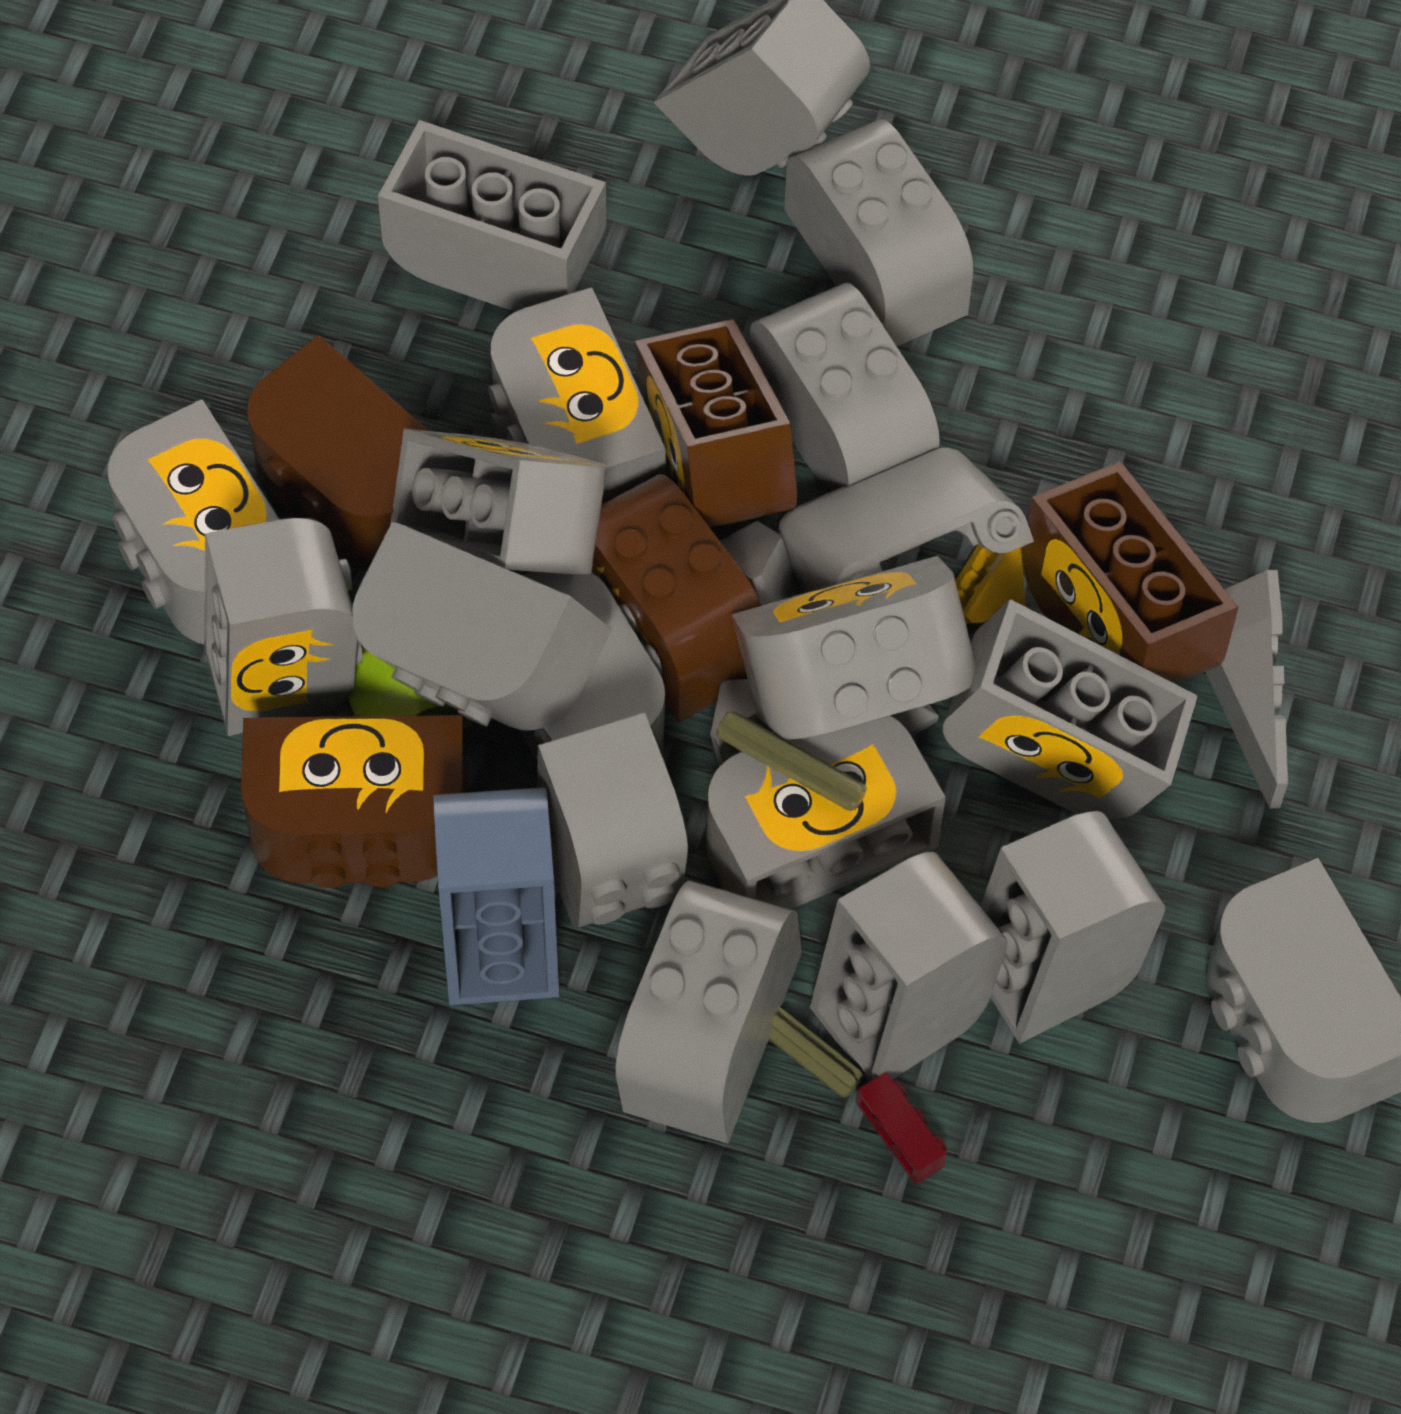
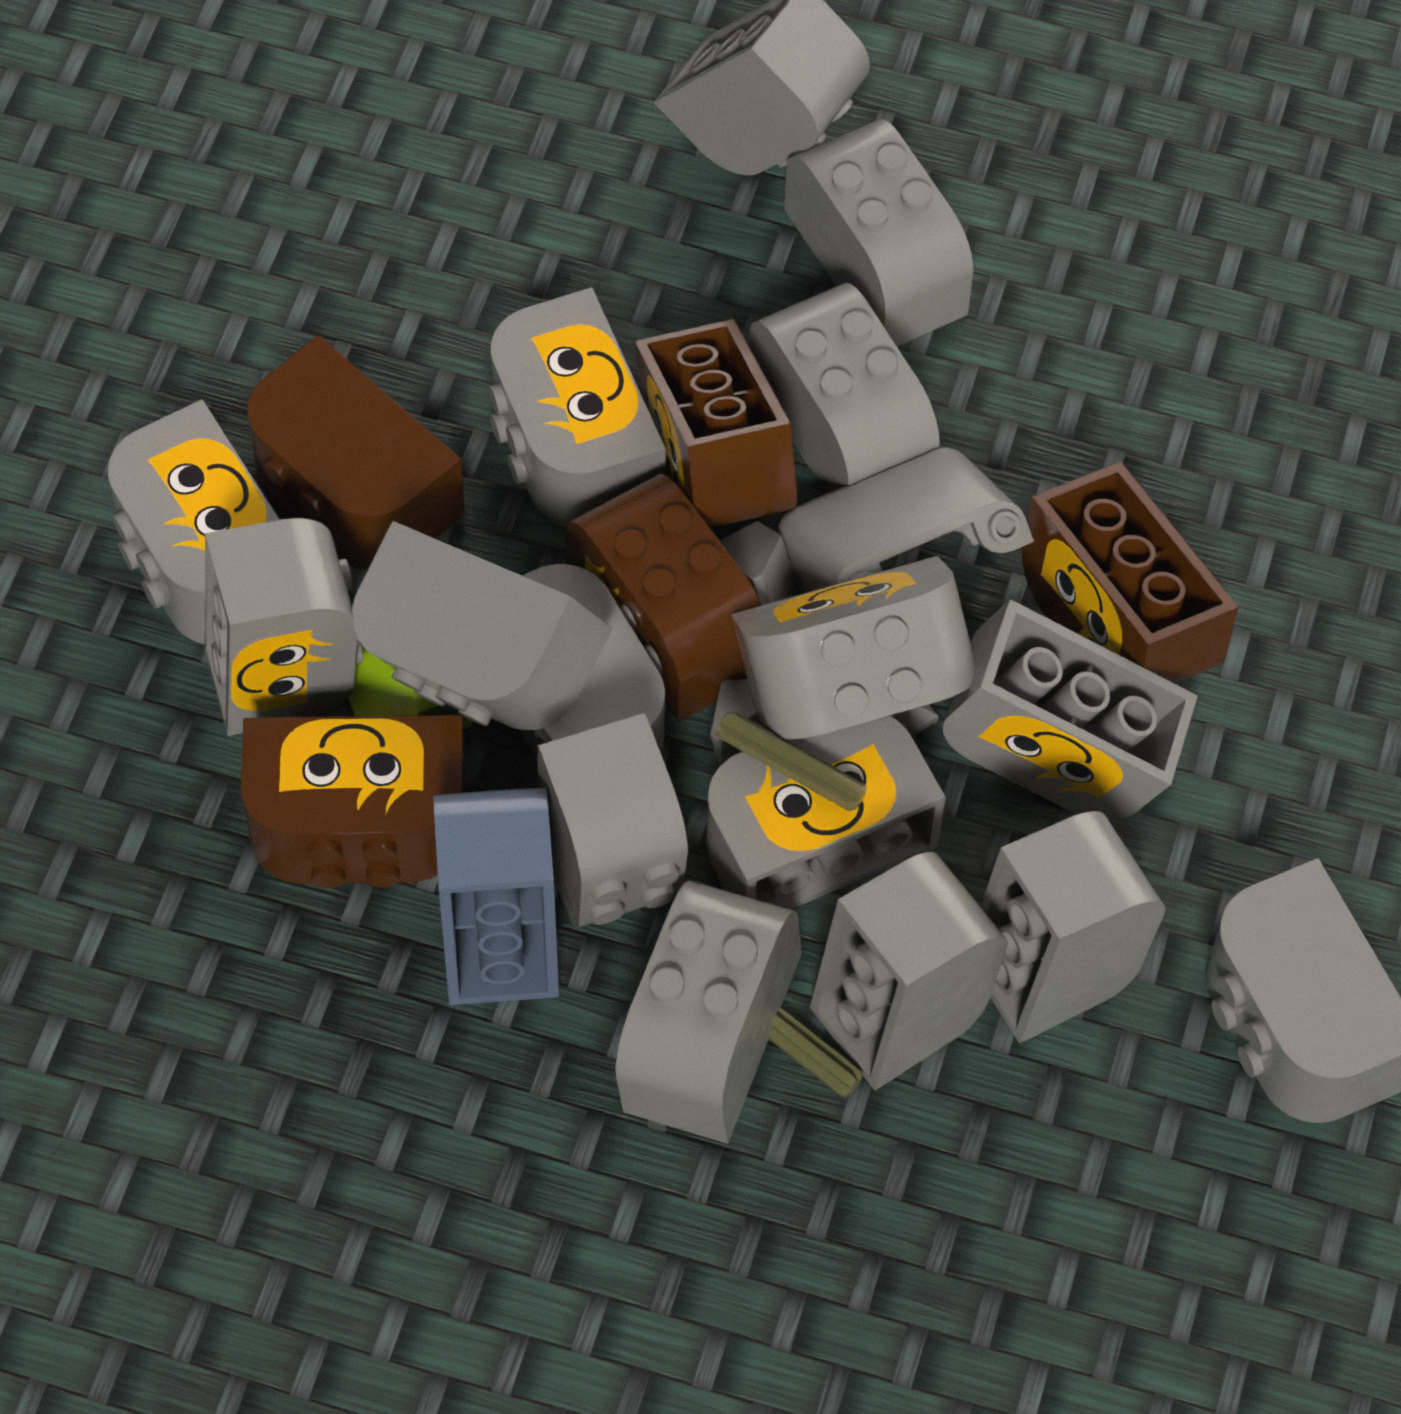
(489, 219): light grey brick -> none
(501, 500): light grey brick -> none
(902, 1127): dark red piece -> none
(989, 583): yellow slope -> none
(1251, 685): light grey wedge -> none

